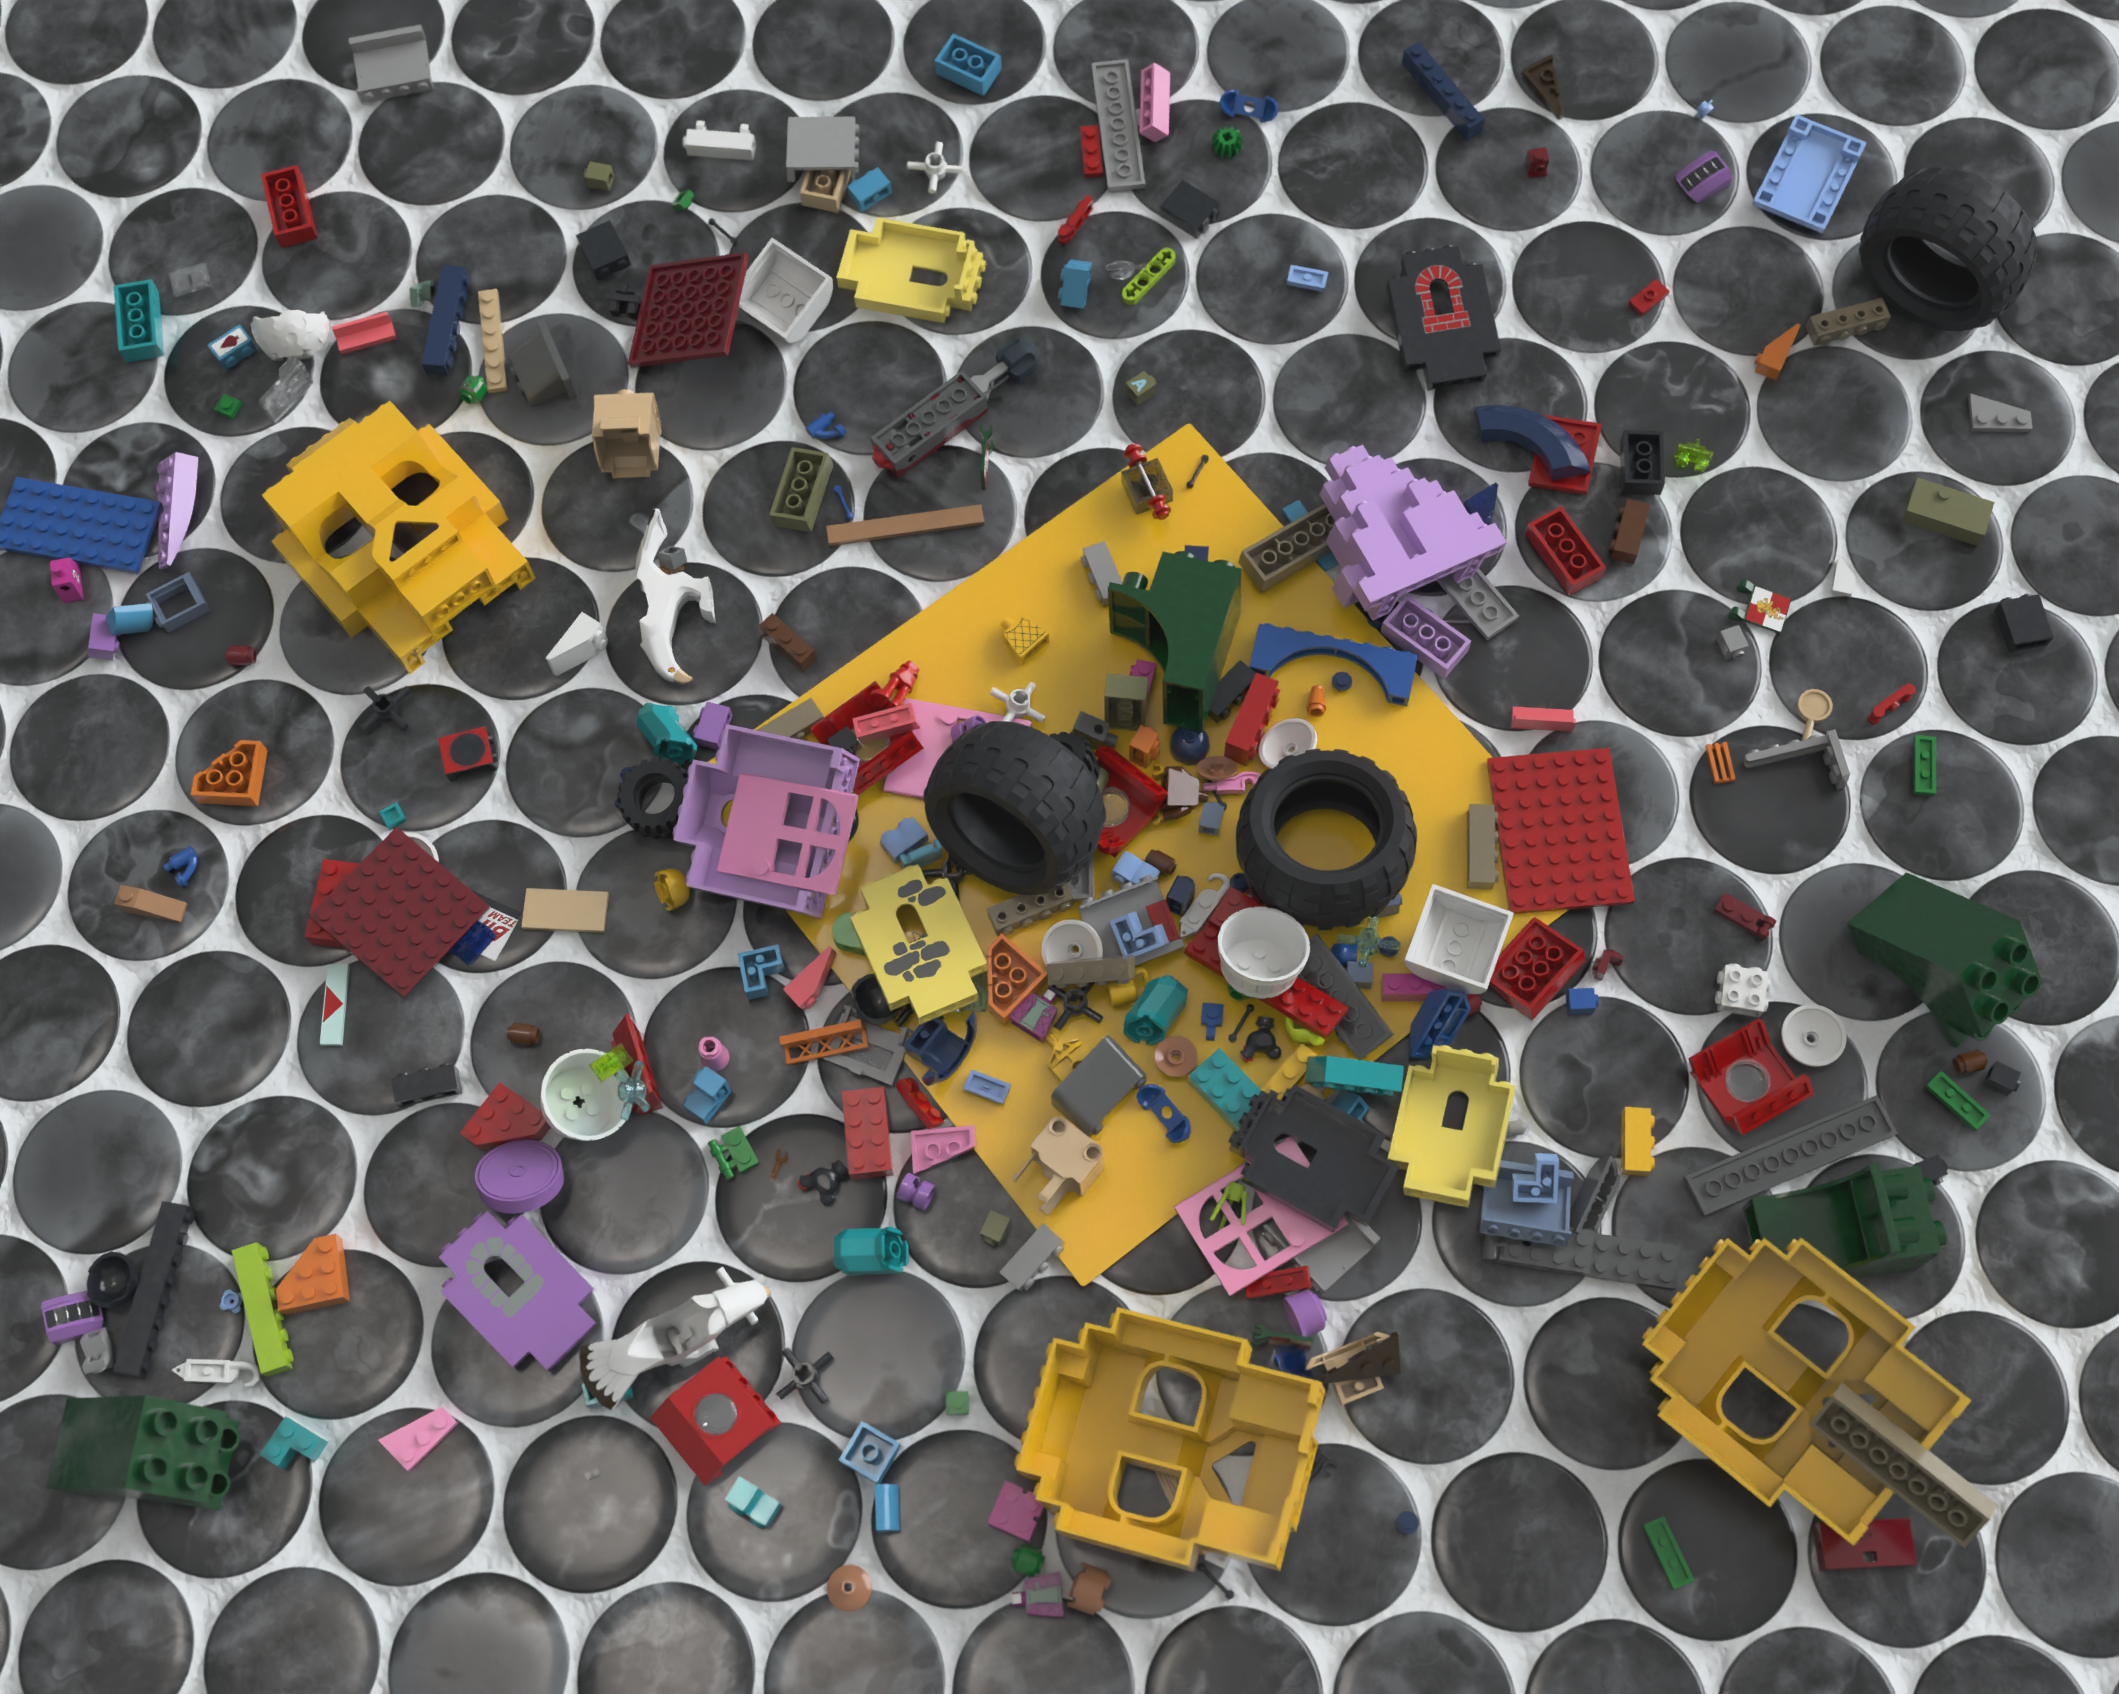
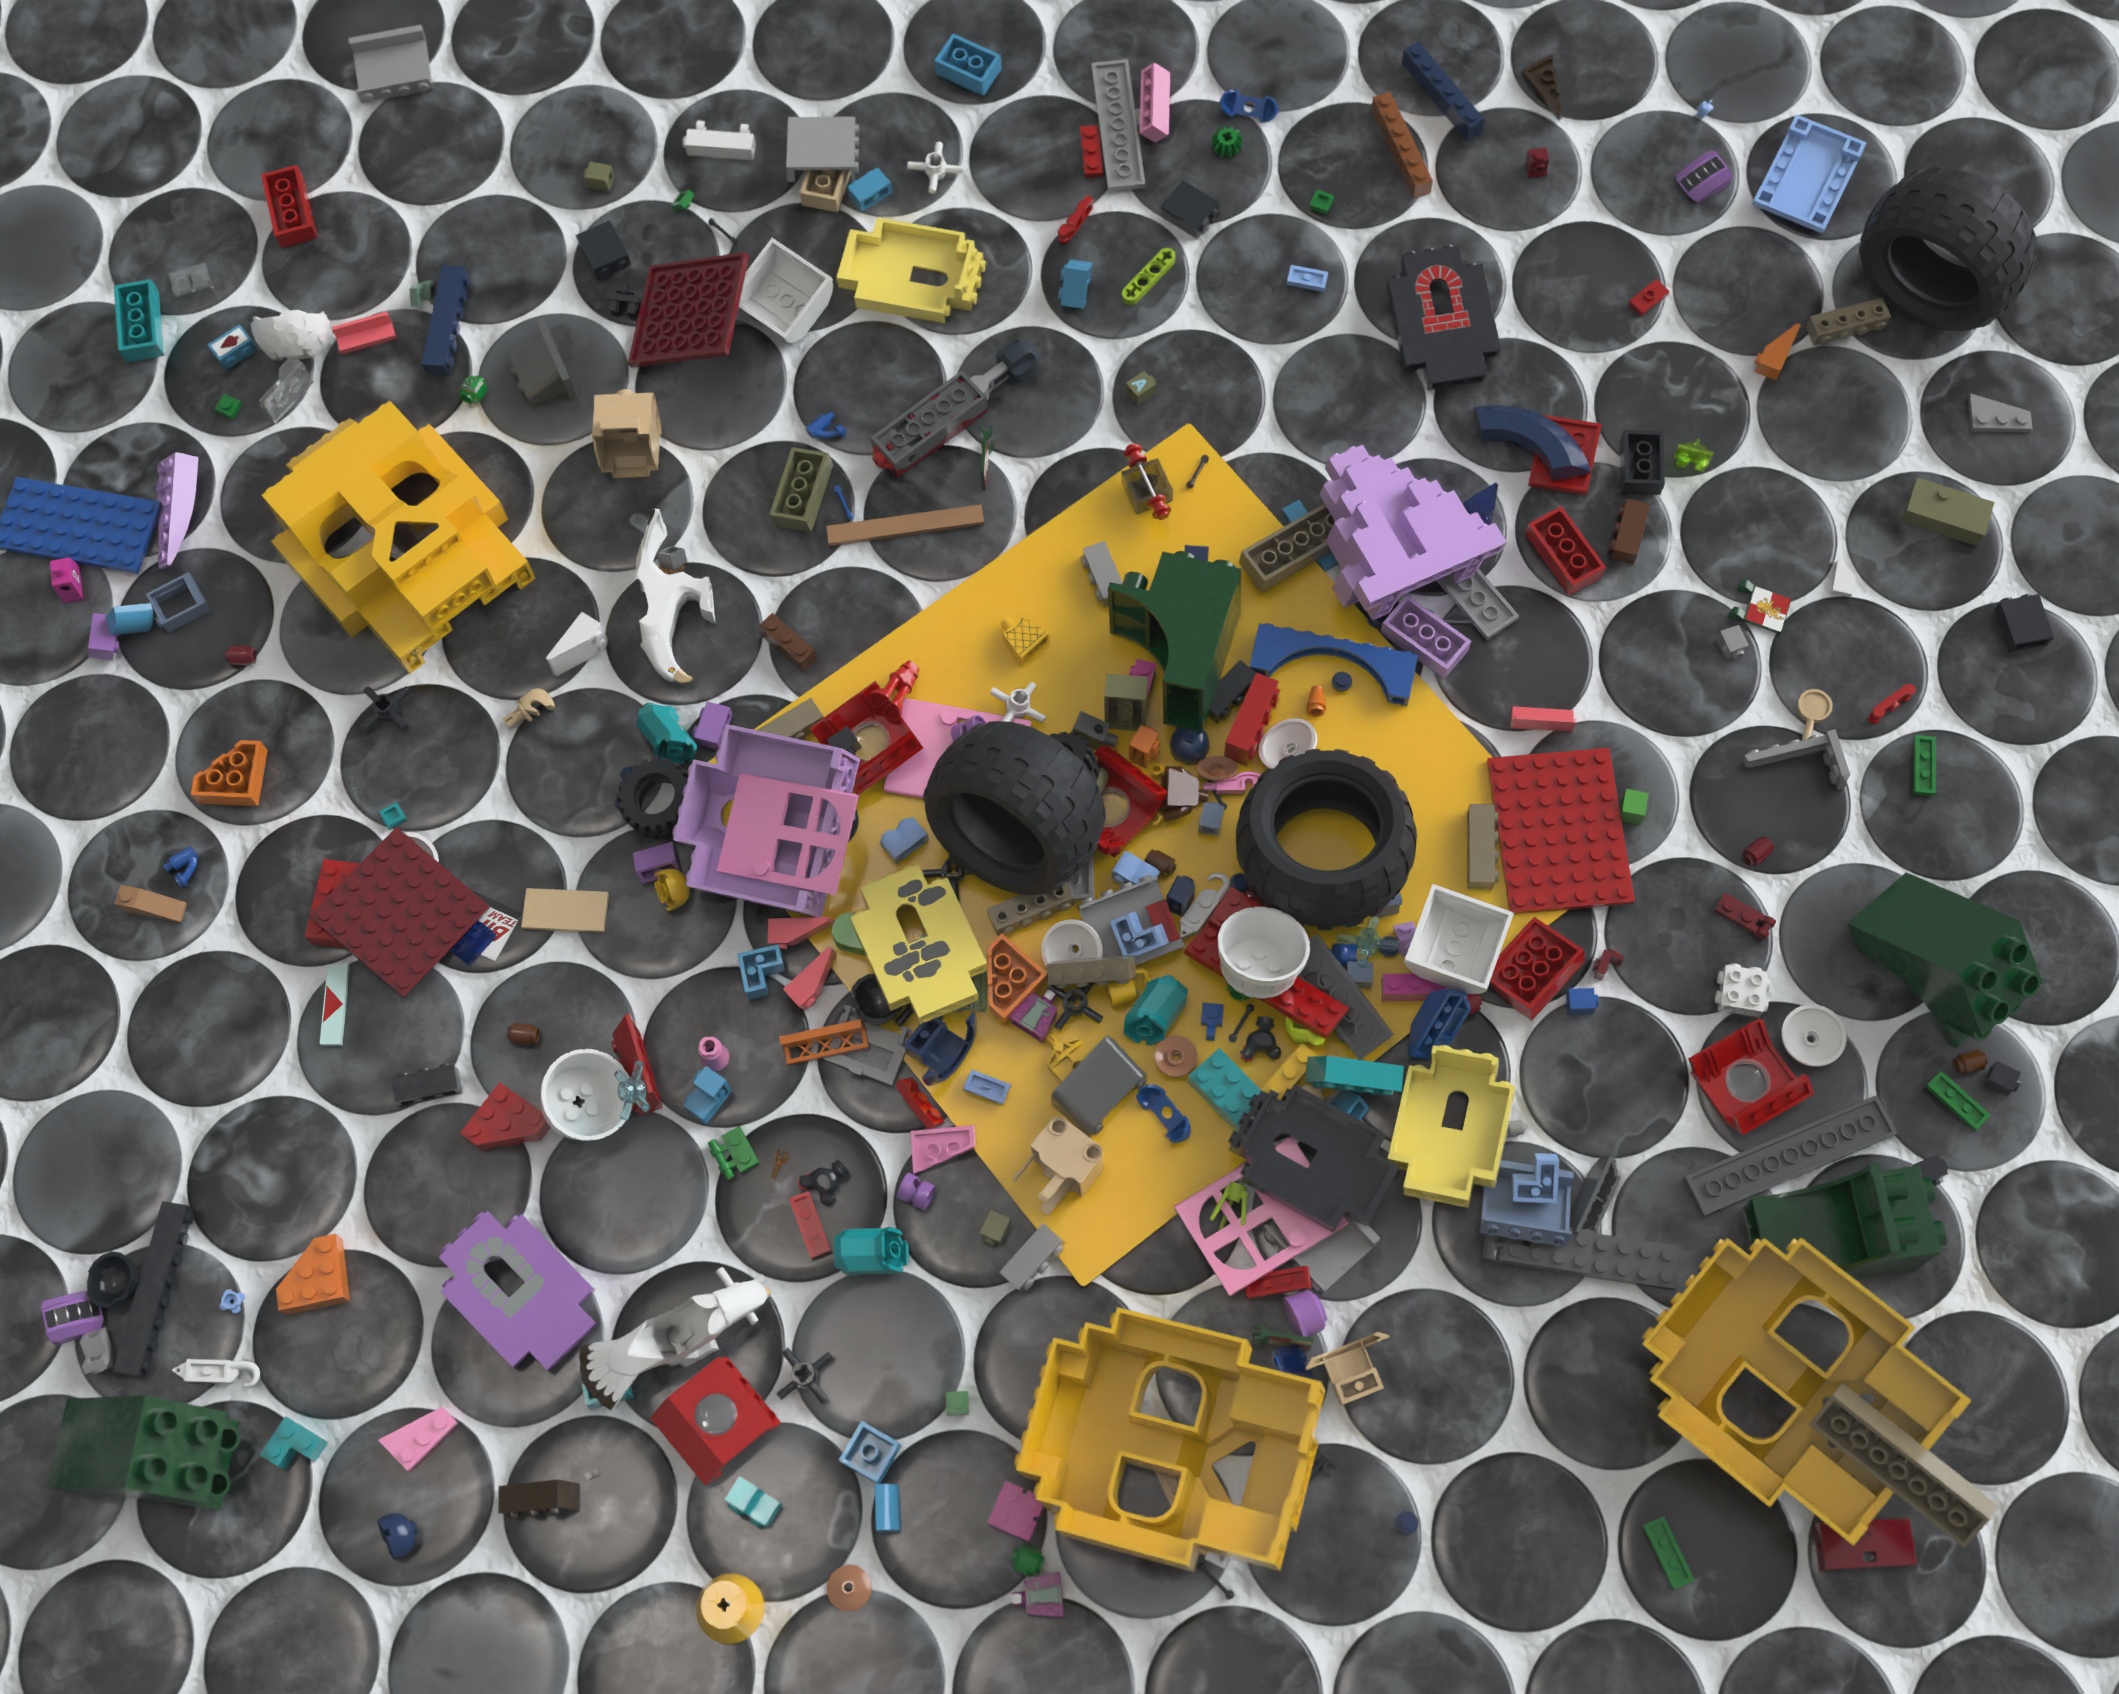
(262, 1309): lime brick -> none
(397, 1534): none -> dark blue cylinder
(467, 751): panel -> none
(493, 341): tan plate -> none
(519, 1176): medium lavender brick -> none
(525, 706): none -> tan piece
(538, 1498): none -> dark brown wedge
(611, 1063): clear neon green hips -> none
(655, 859): none -> medium lavender brick
(742, 1615): none -> yellow cone
(795, 930): none -> coral slope
(809, 1225): none -> red plate
(867, 1133): red brick -> none
(885, 723): coral panel -> none
(922, 856): medium azure container -> none
(1088, 1589): nougat brick -> none
(1126, 269): clear hand -> none
(1321, 202): none -> green plate
(1376, 1361): dark brown wing -> none
(1401, 145): none -> dark orange brick
(1404, 934): none -> lavender bracket
(1633, 806): none -> bright green piece
(1637, 1141): yellow brick -> none
(1727, 758): orange tile -> none
(1758, 851): none -> dark red brick

